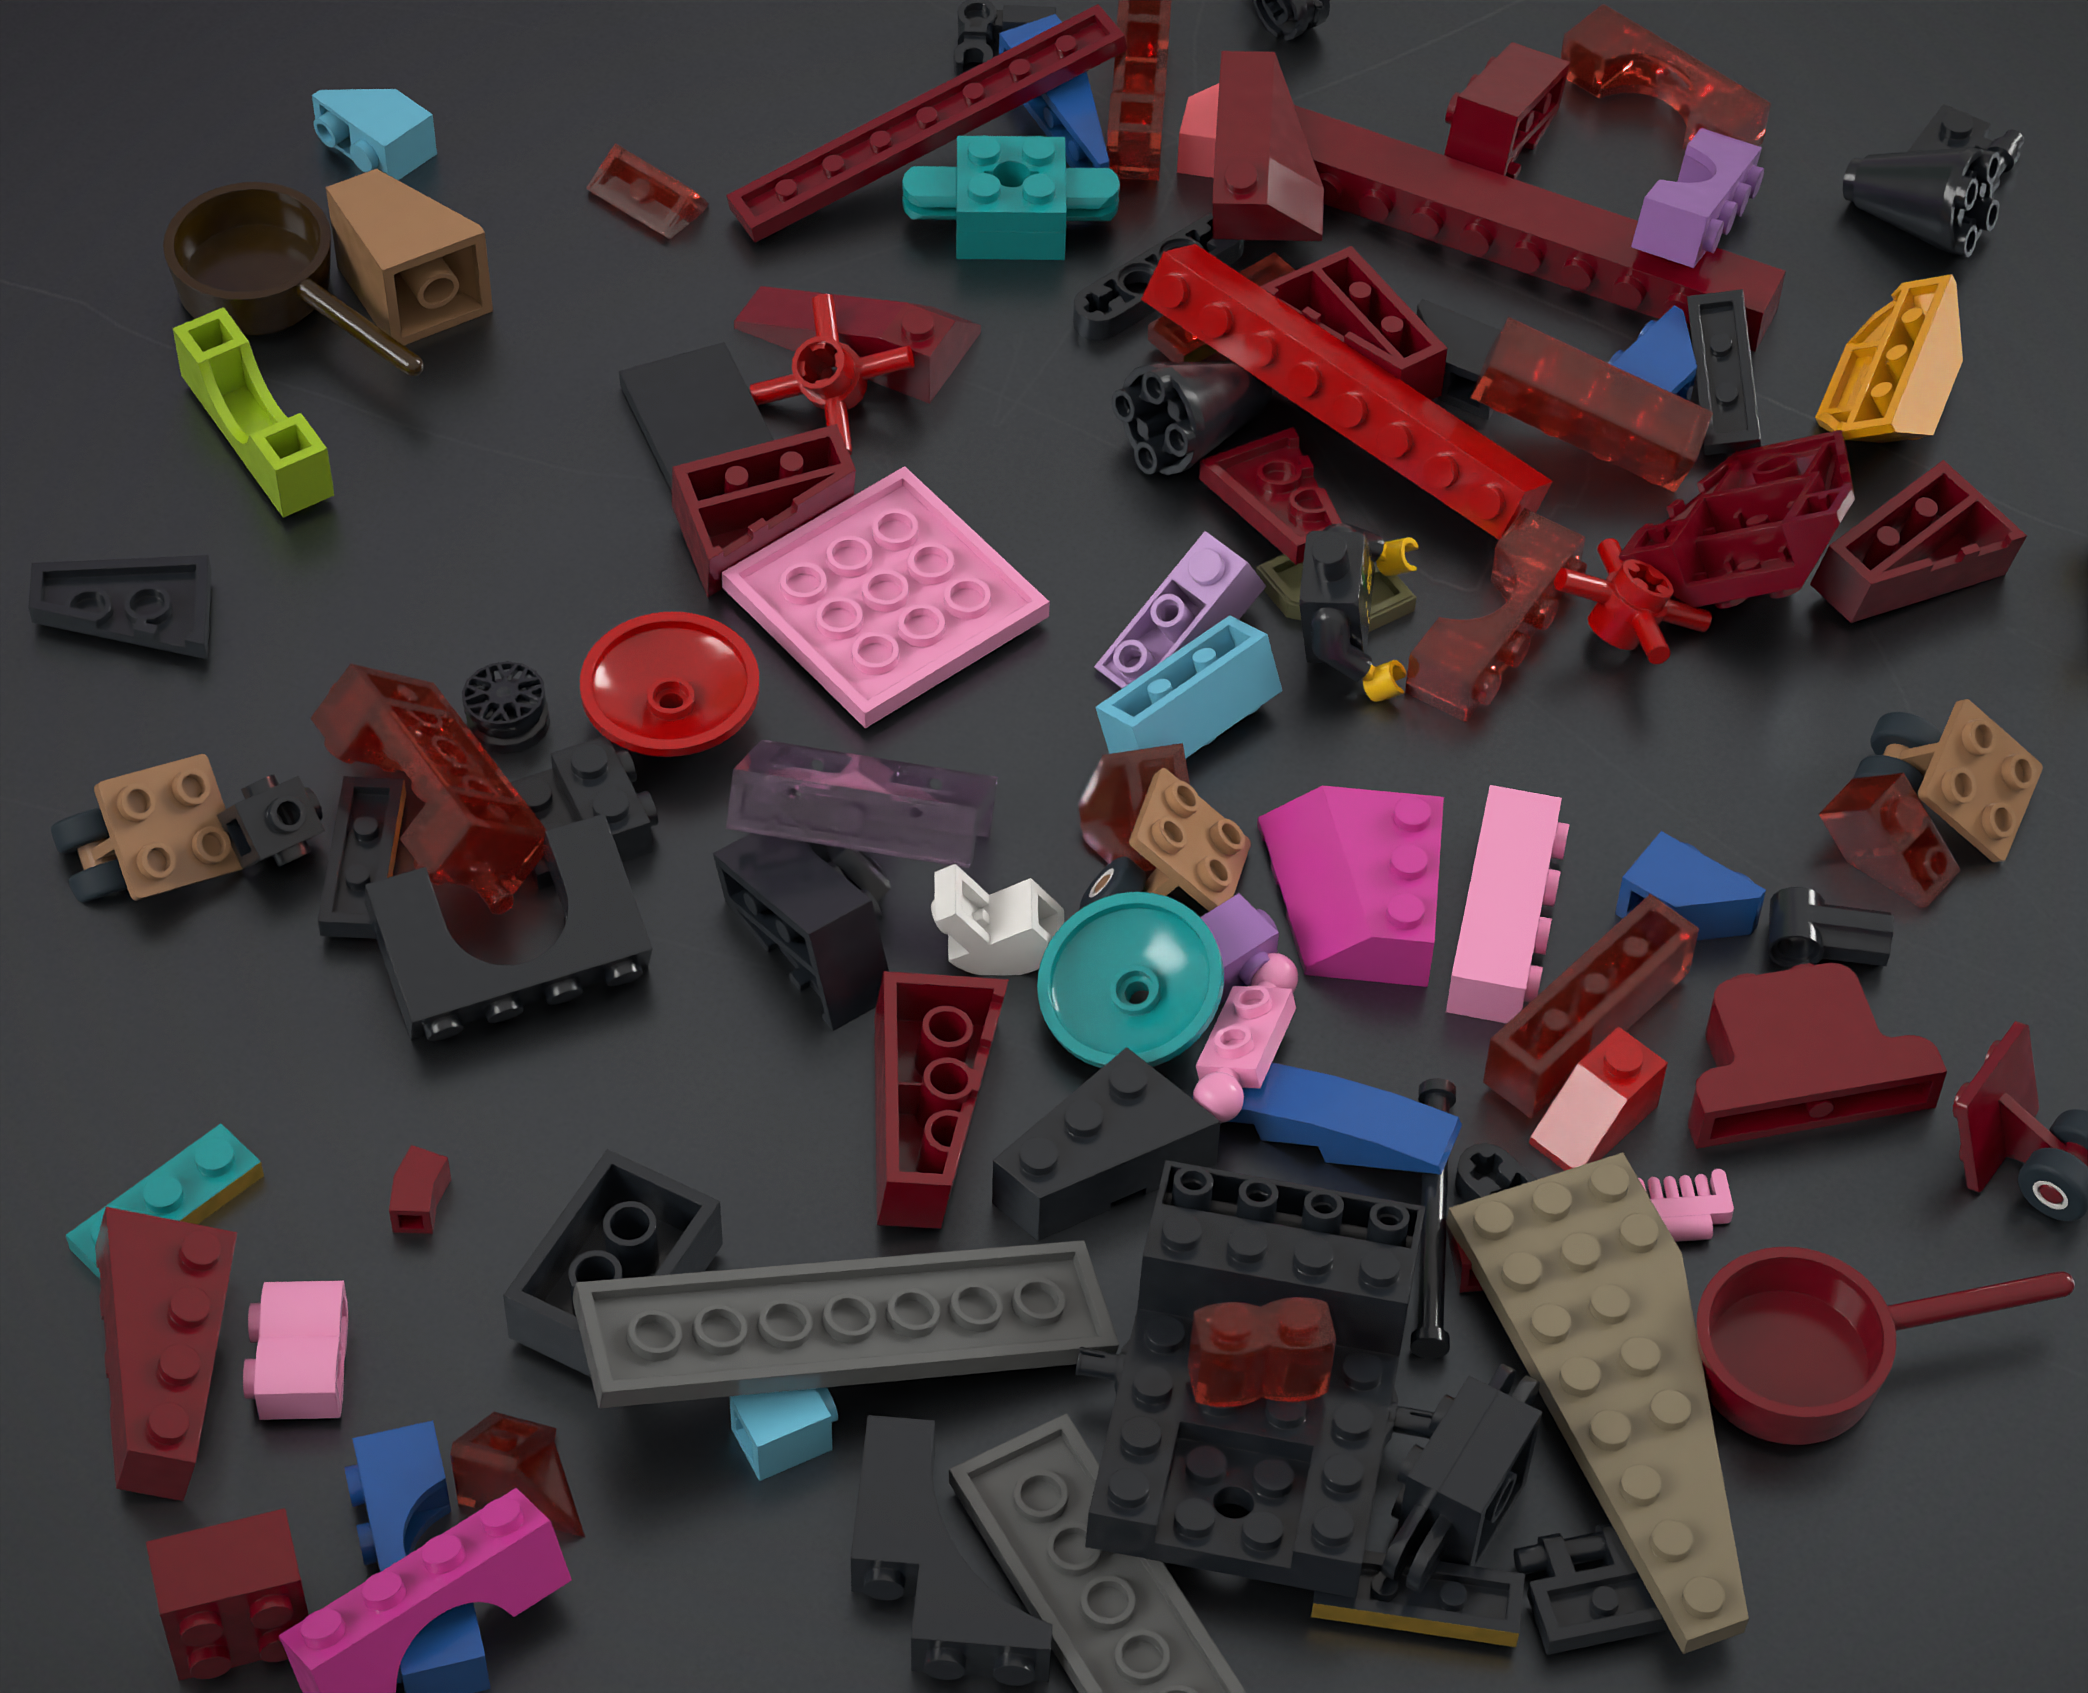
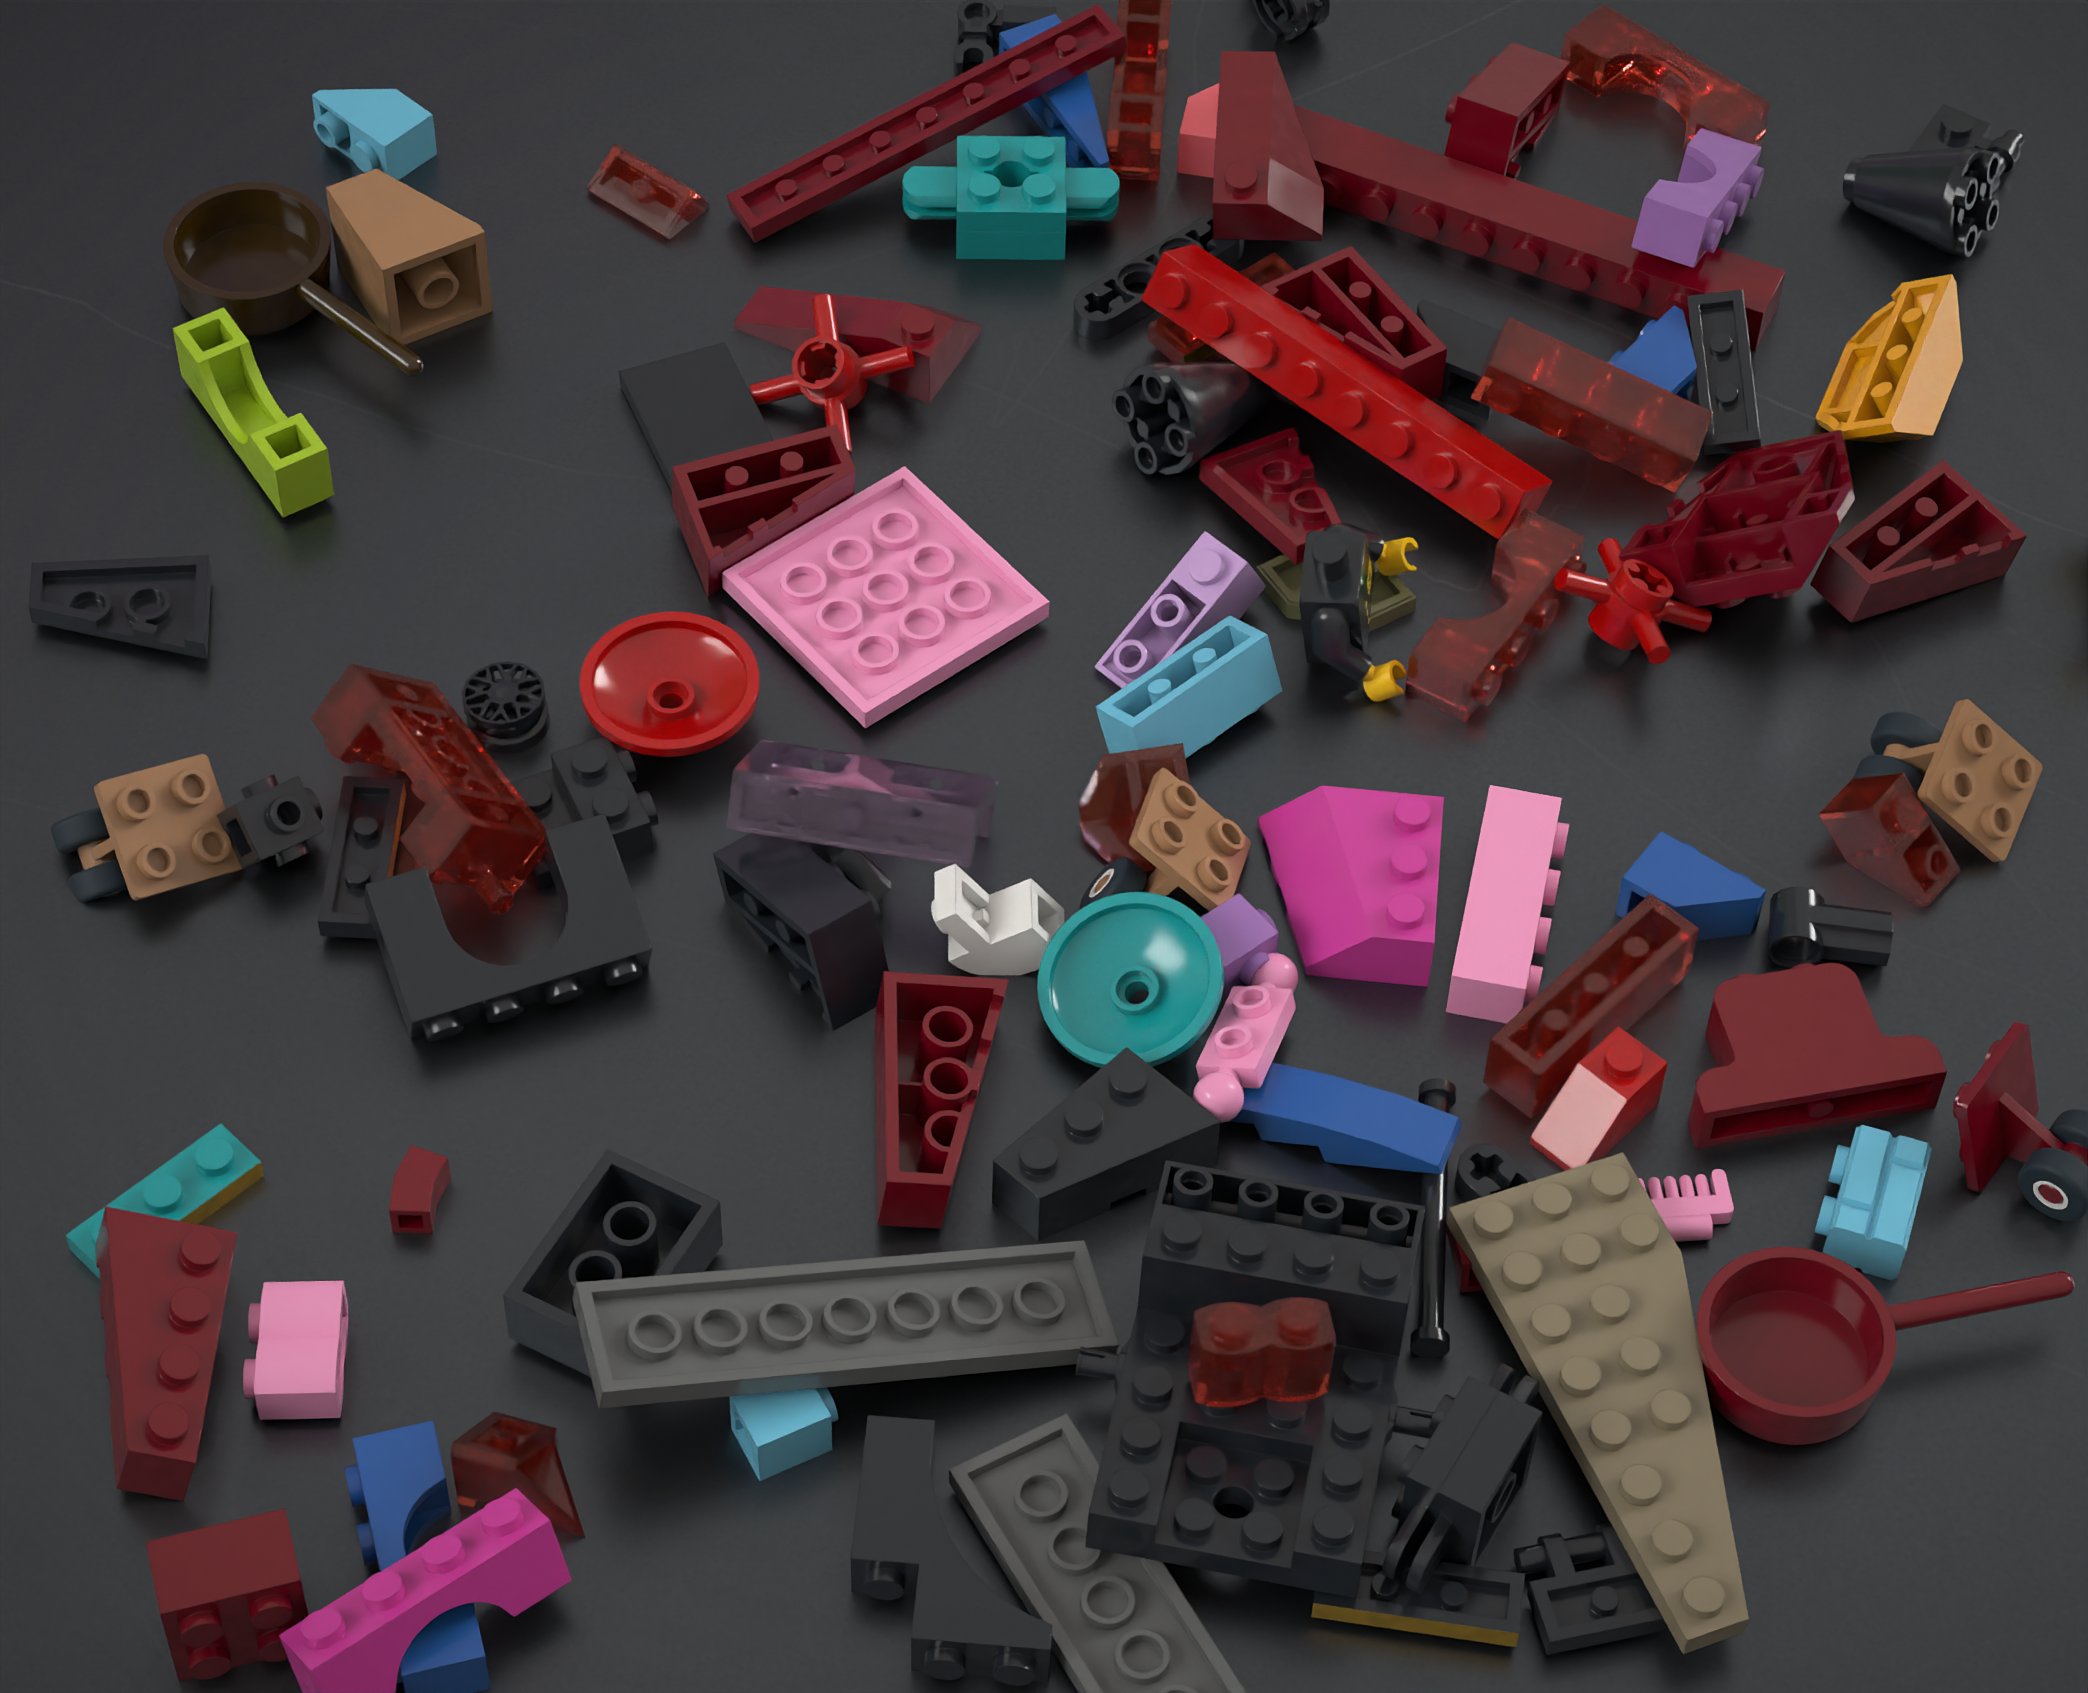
(1875, 1200): none -> medium azure brick

